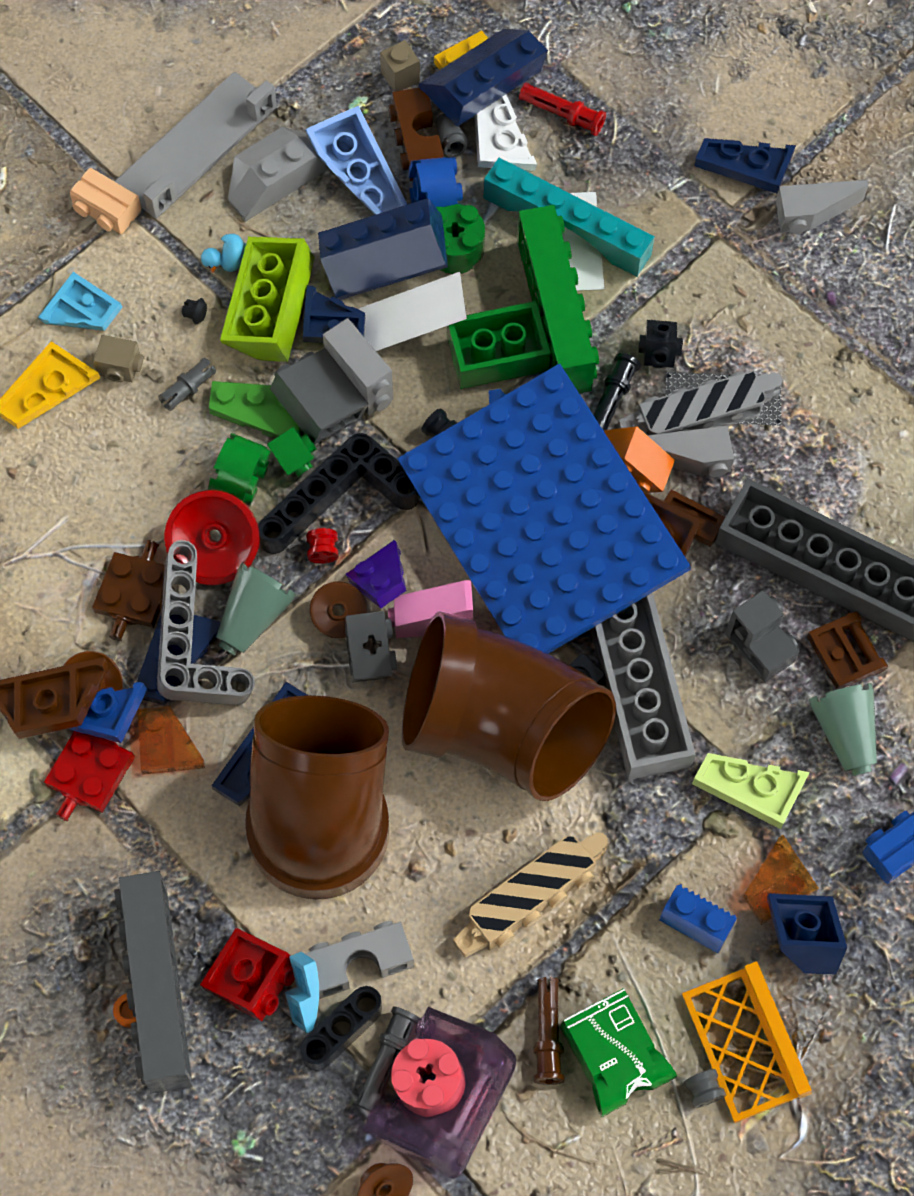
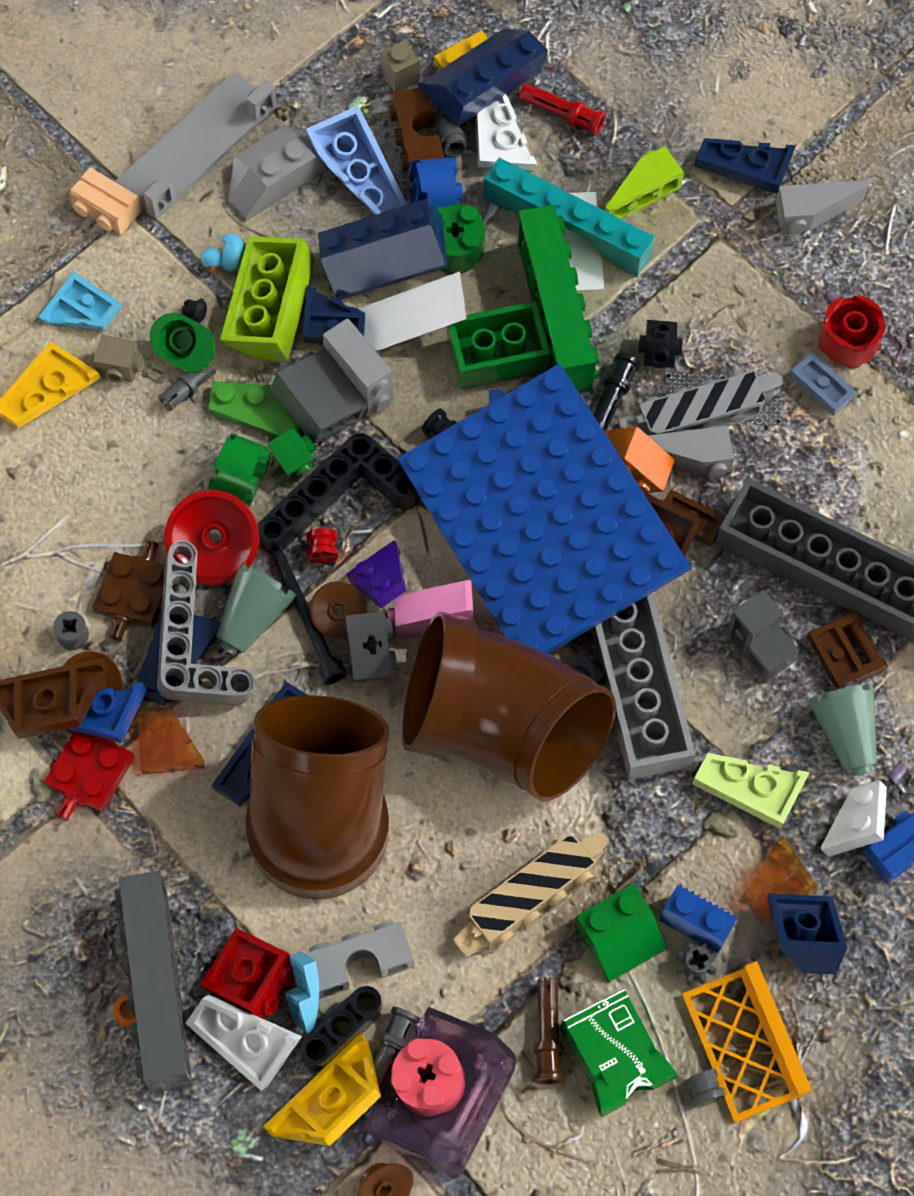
(74, 637): none -> dark grey wheel
(182, 342): none -> green piece
(243, 1039): none -> white wing
(330, 669): none -> black piece
(330, 1099): none -> yellow wing
(620, 932): none -> green slope
(650, 180): none -> lime slope
(700, 954): none -> dark grey gear
(822, 383): none -> sand blue plate
(852, 331): none -> red brick
(859, 820): none -> white wing

